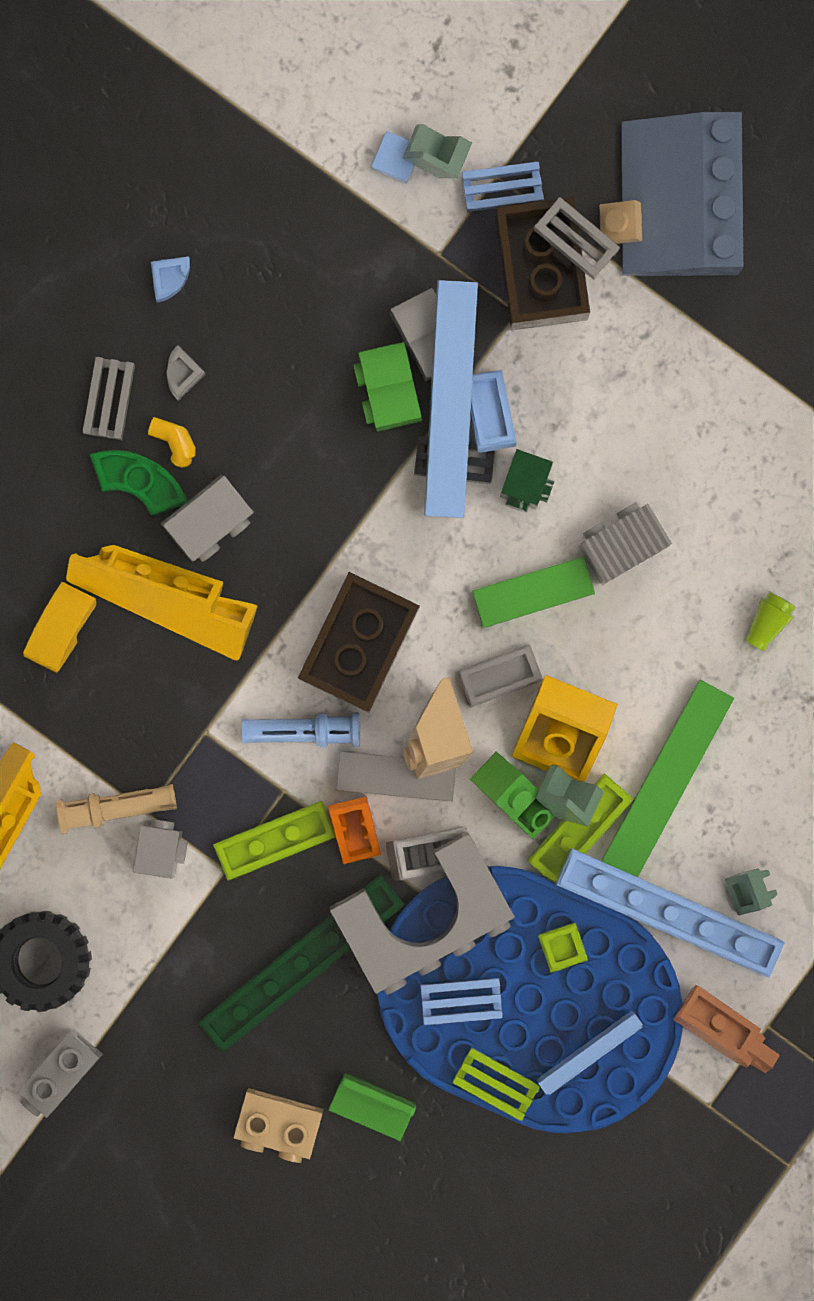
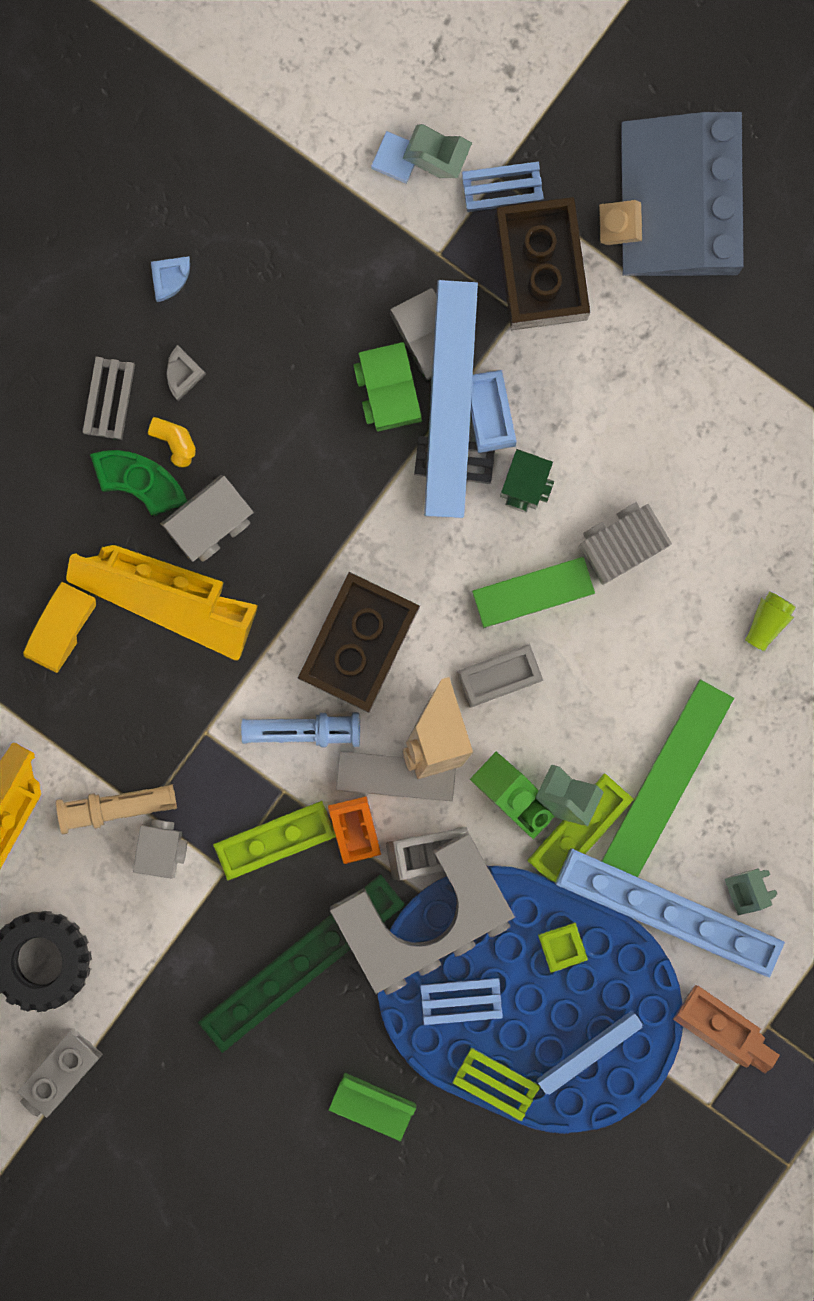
(278, 1125): tan brick -> none
(564, 728): yellow slope -> none
(587, 227): light grey tile -> none

